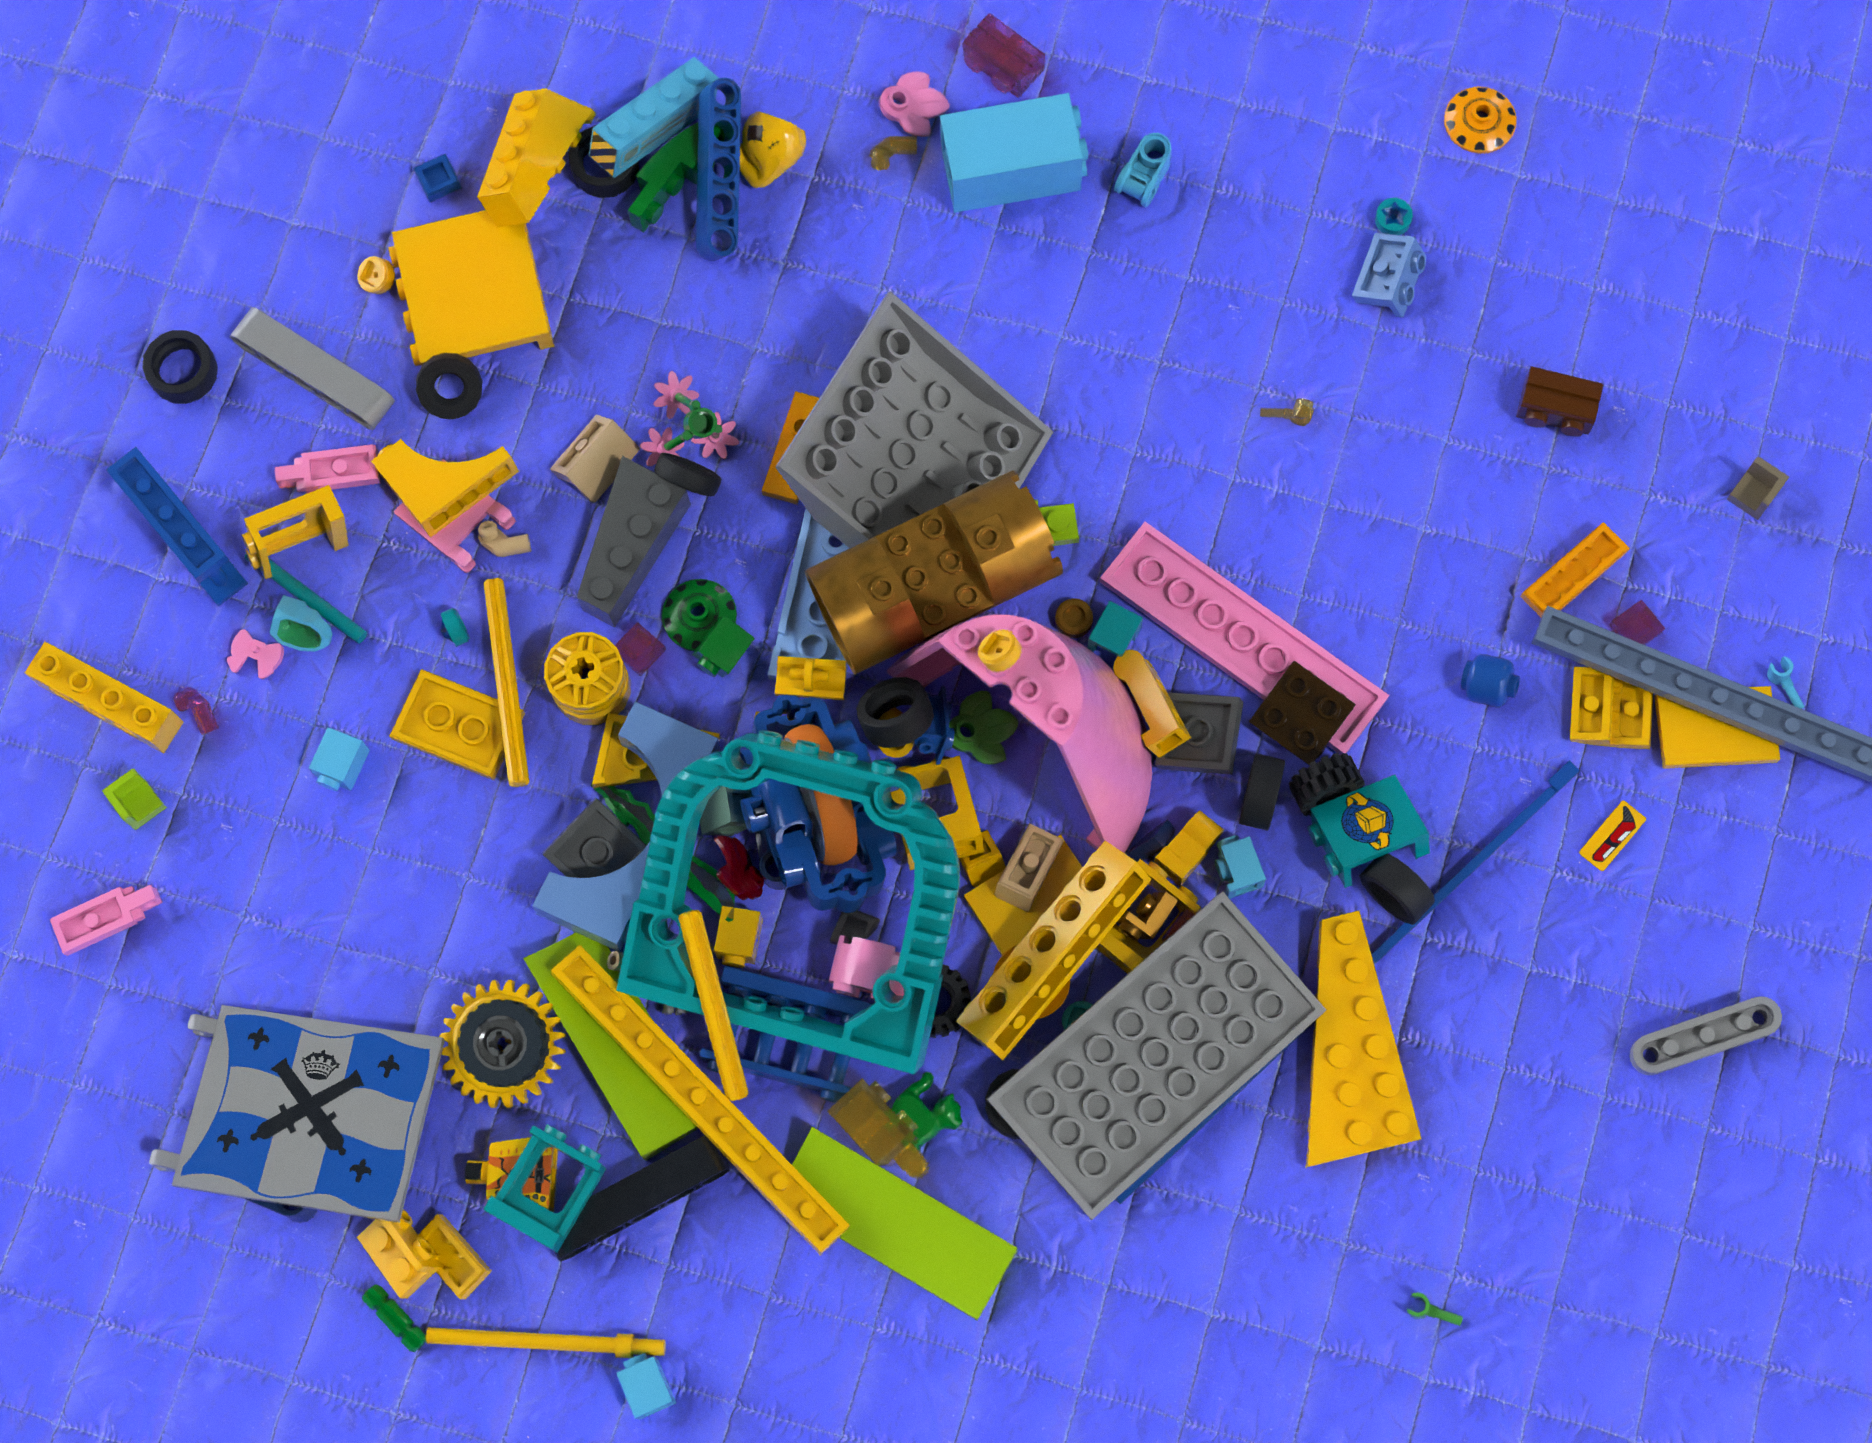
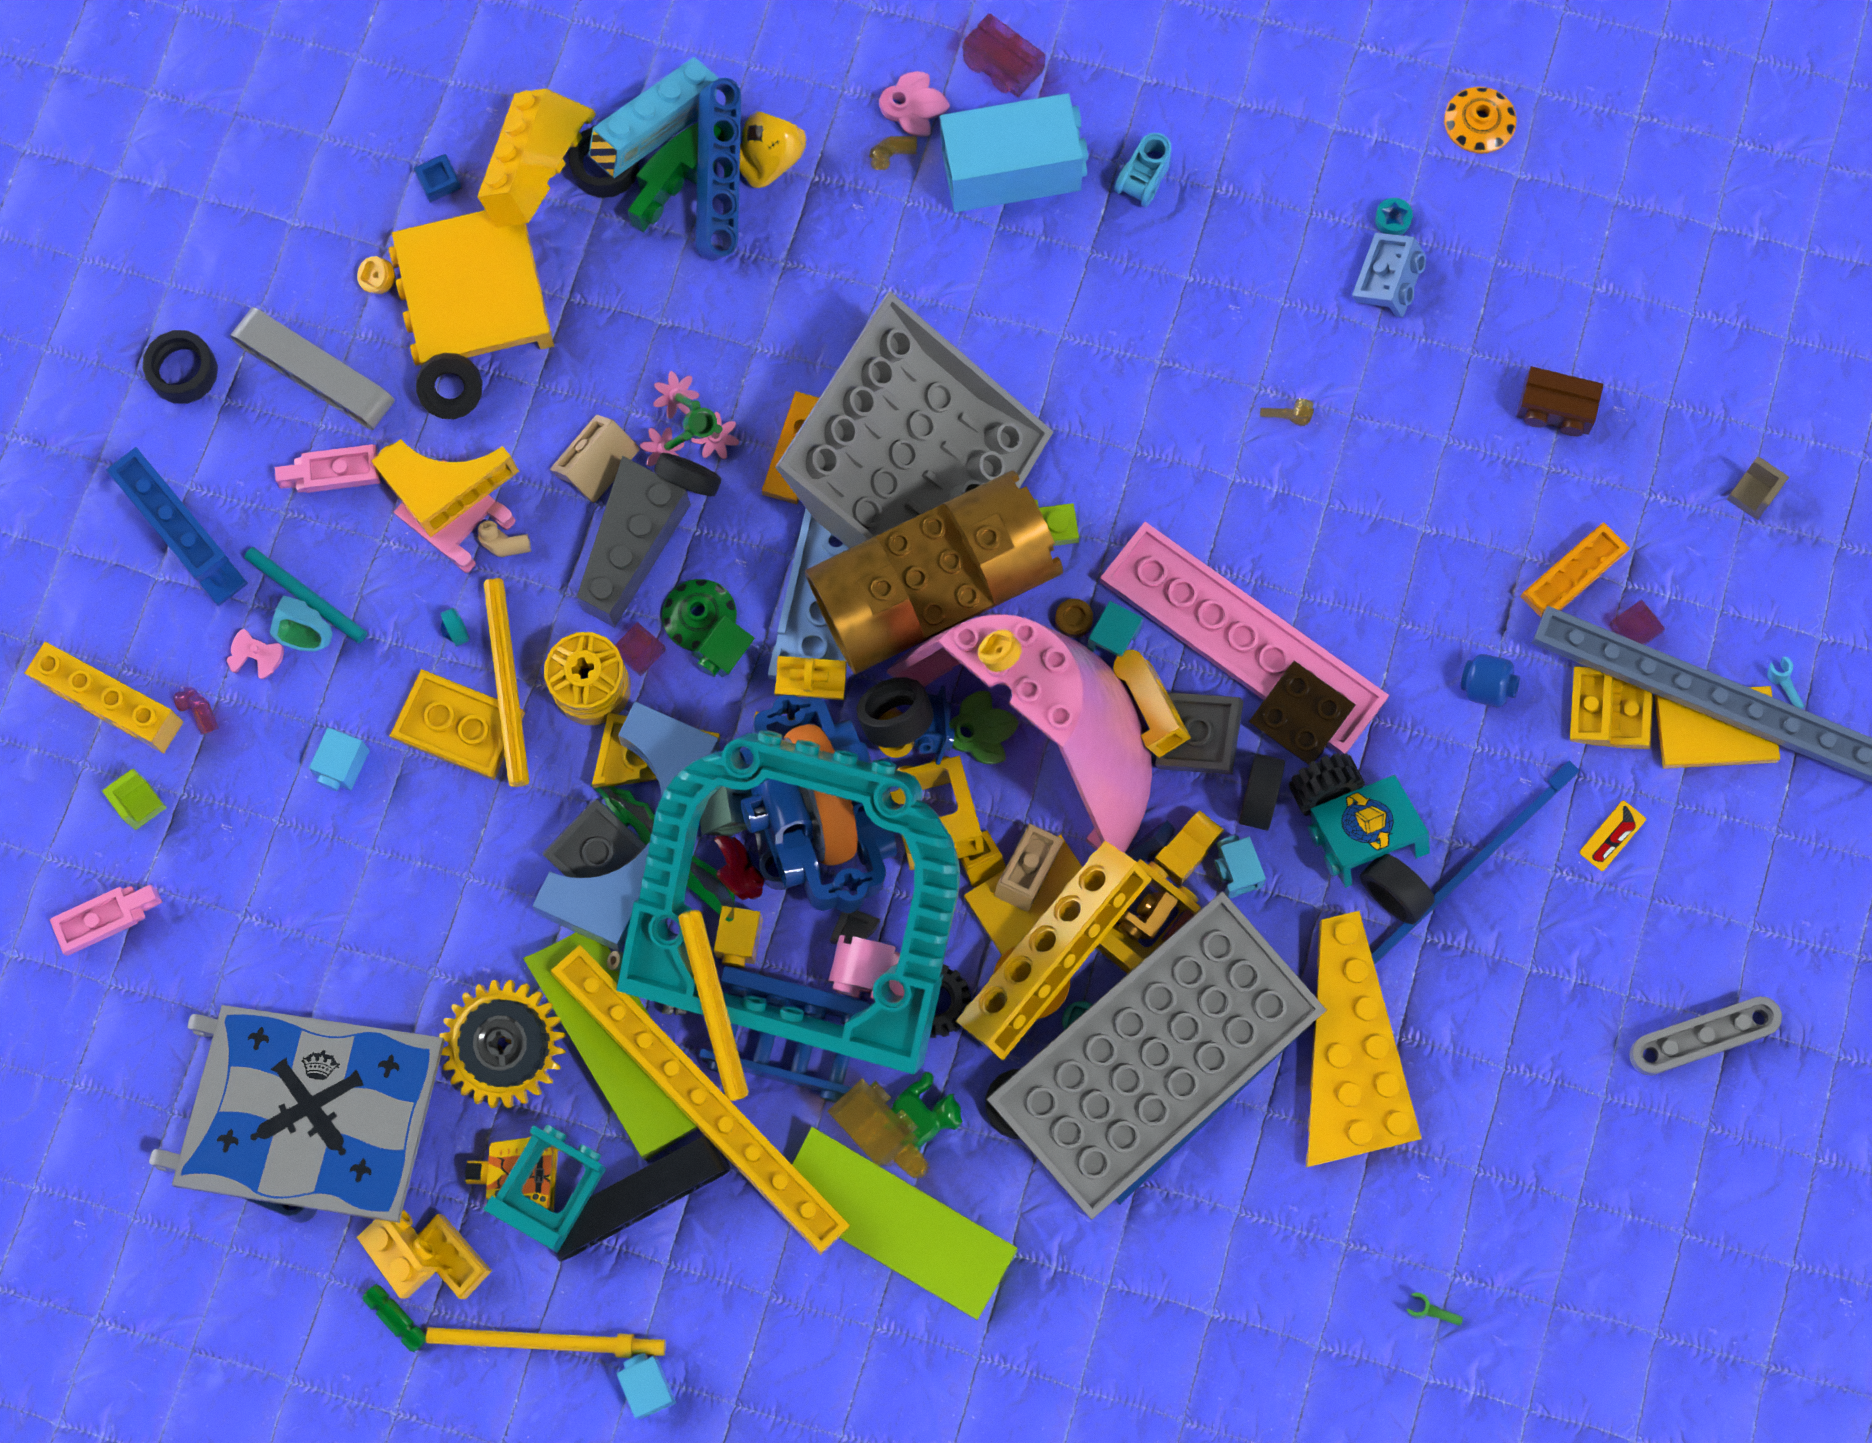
(321, 516): yellow window -> none

